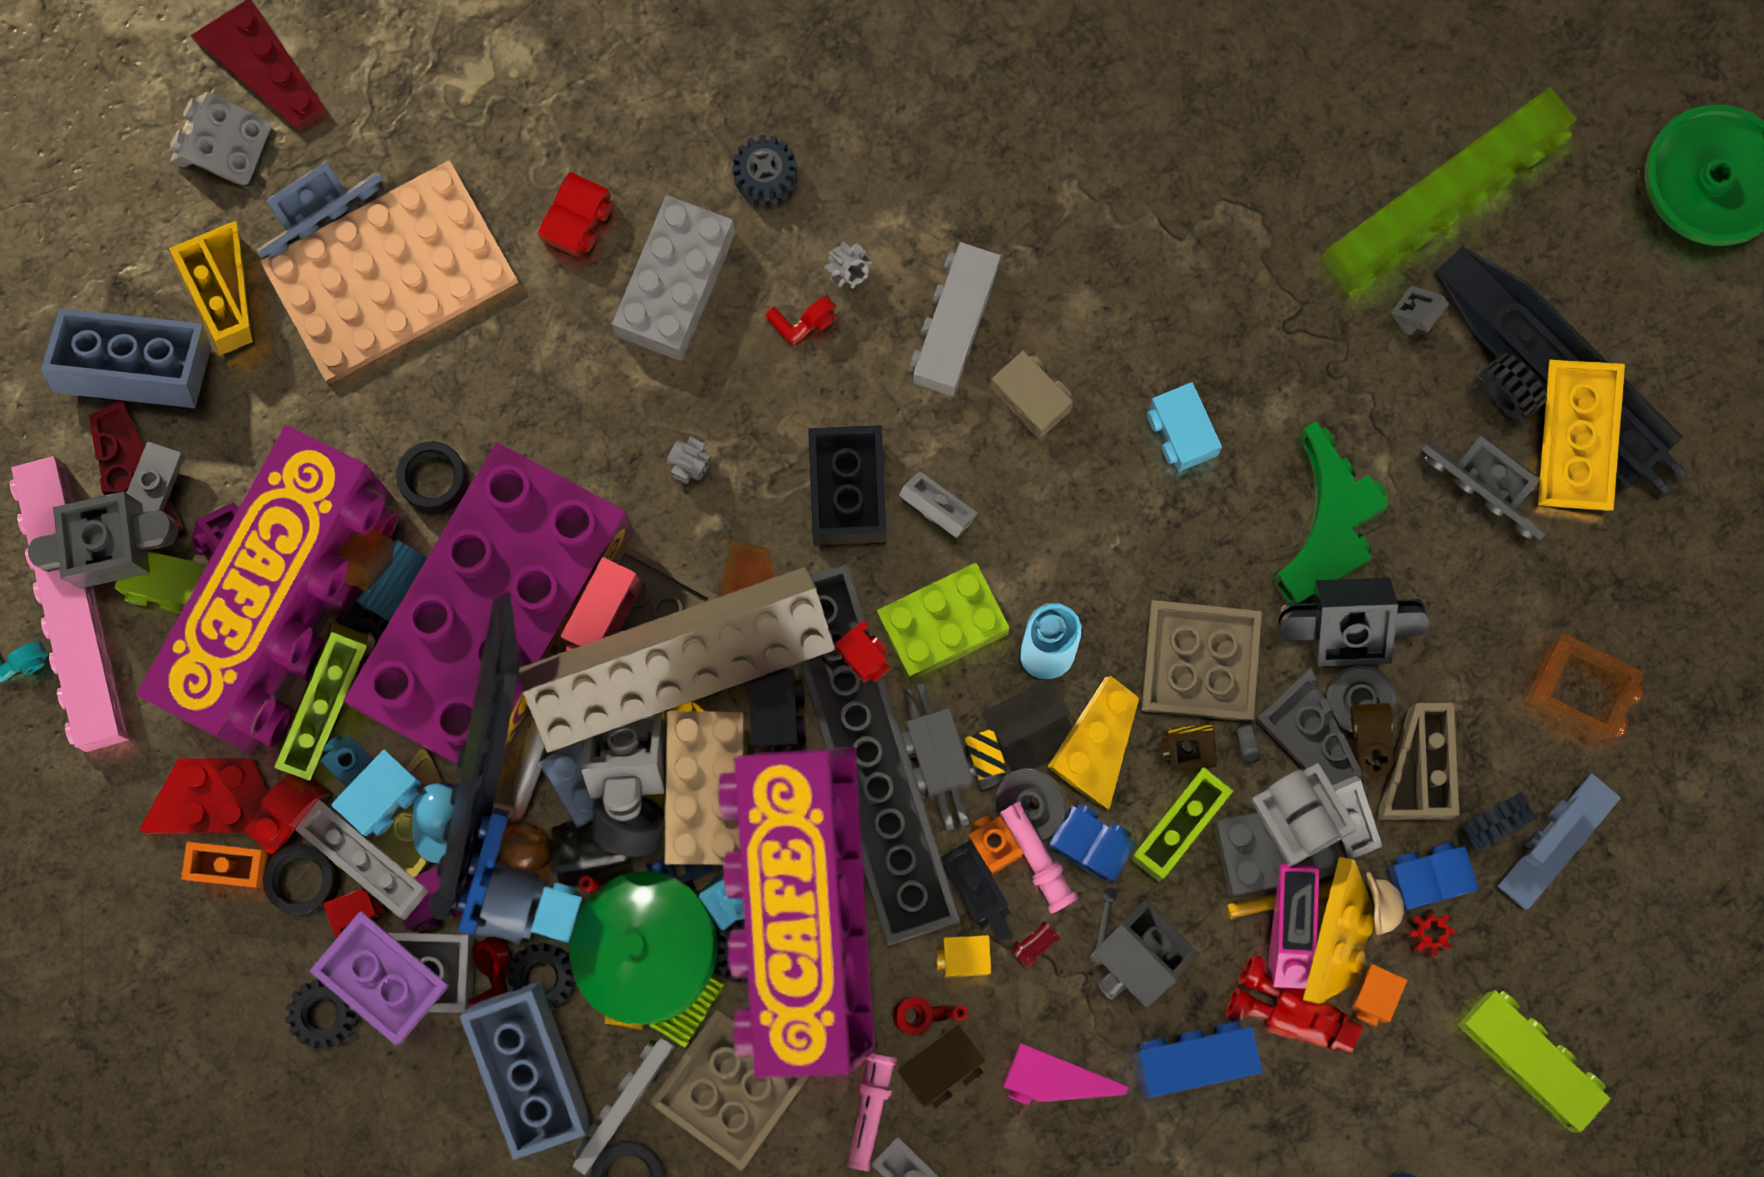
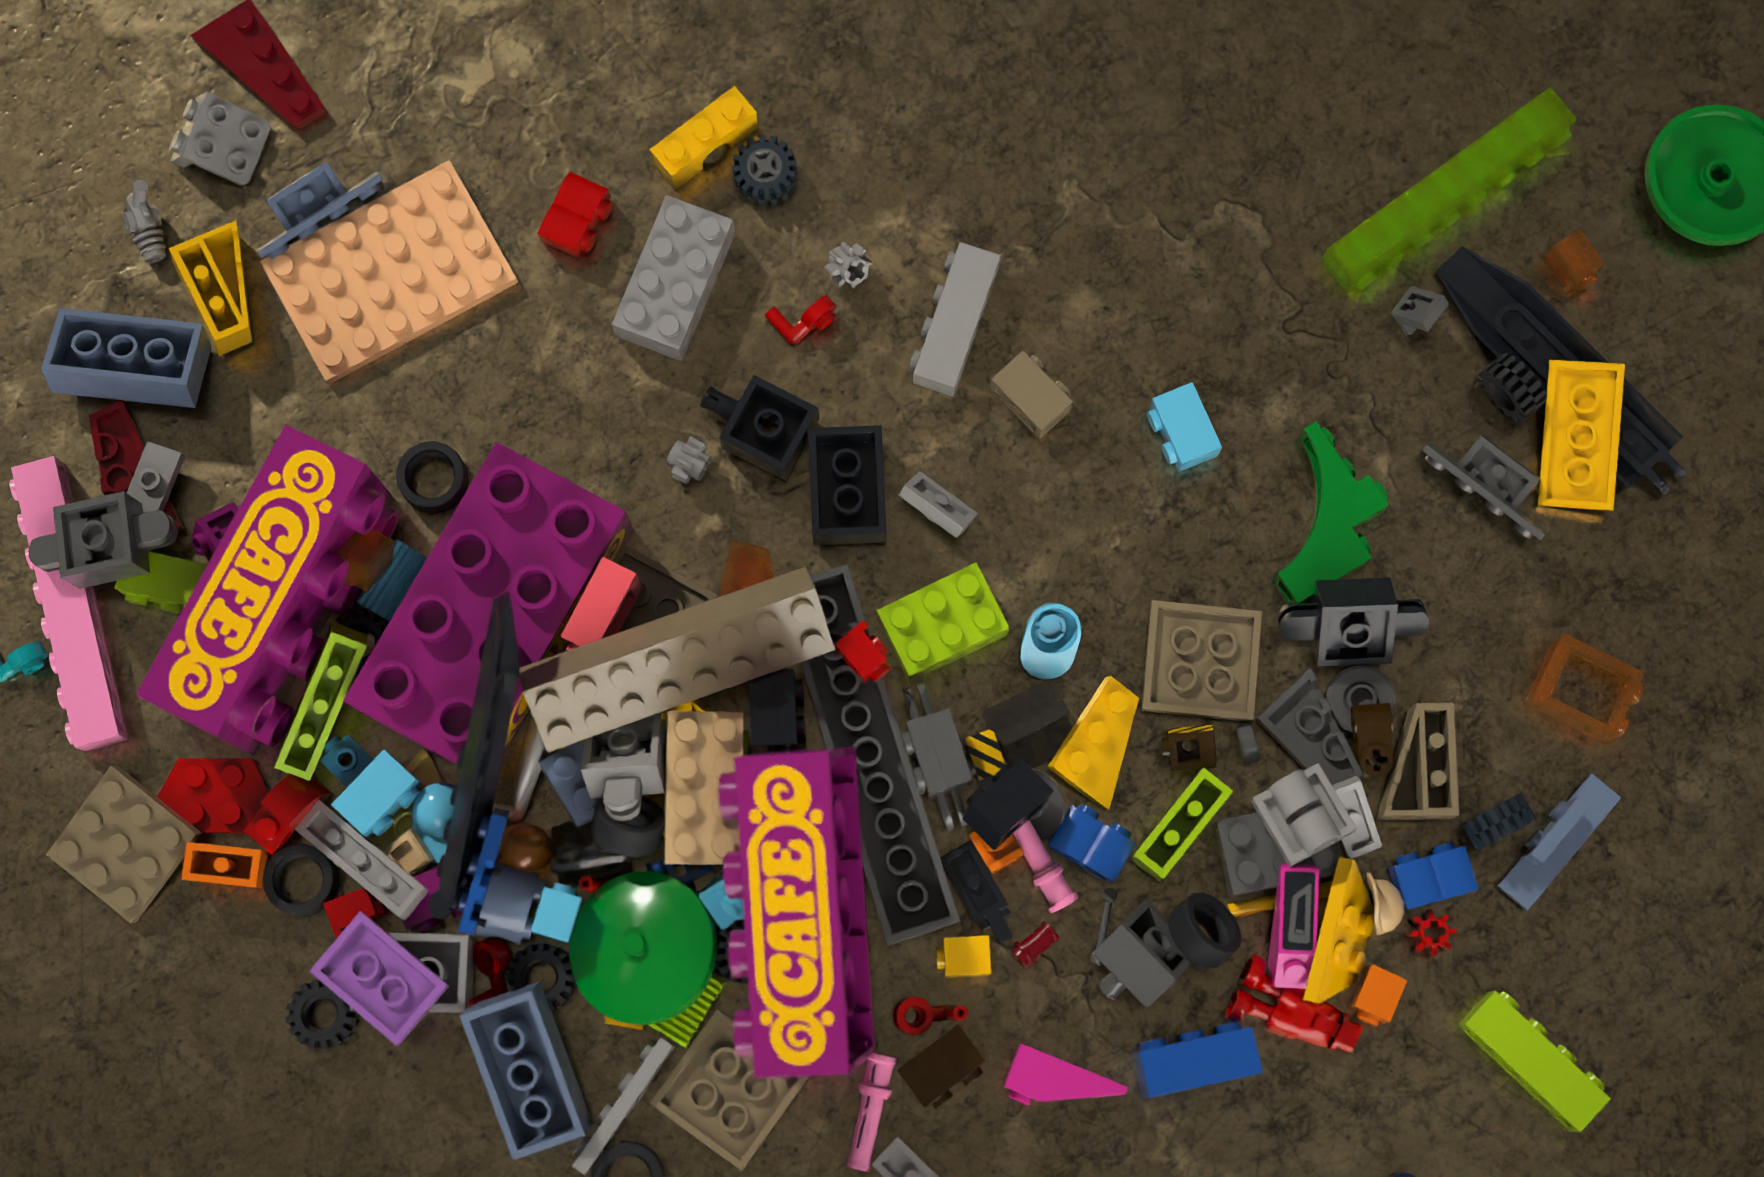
(123, 843): none -> dark tan plate
(142, 221): none -> light grey piece
(409, 852): none -> tan tile
(685, 149): none -> yellow arch
(759, 407): none -> black brick
(1007, 803): none -> black brick
(1193, 941): none -> black tyre
(1574, 262): none -> clear orange brick

